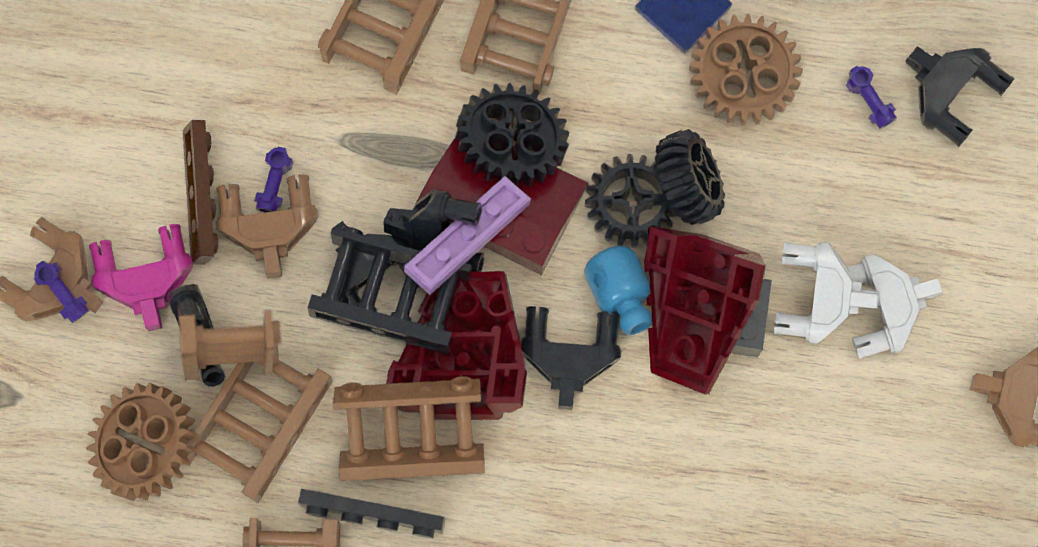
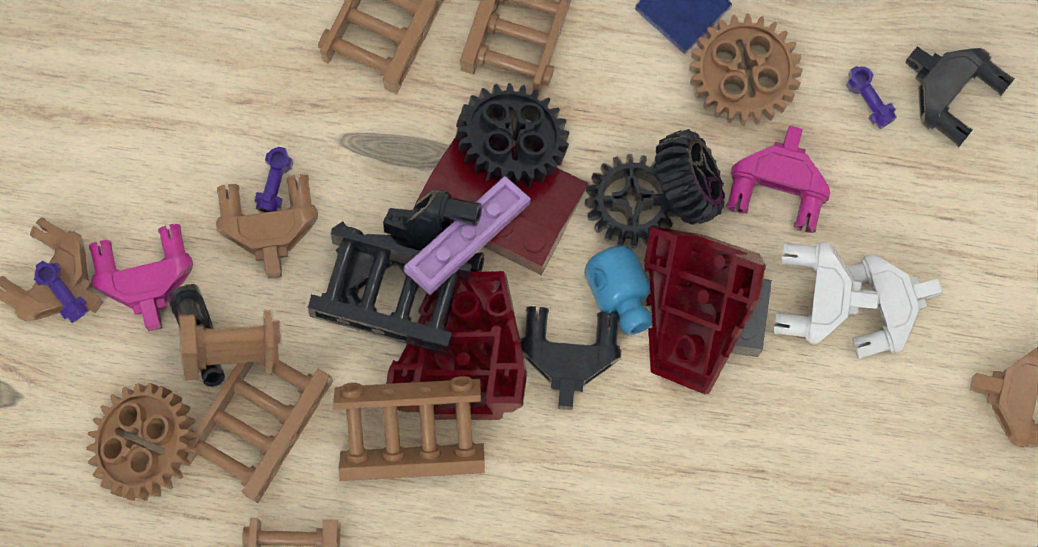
(198, 181): reddish brown plate -> none
(356, 510): black plate -> none
(783, 169): none -> dark pink connector

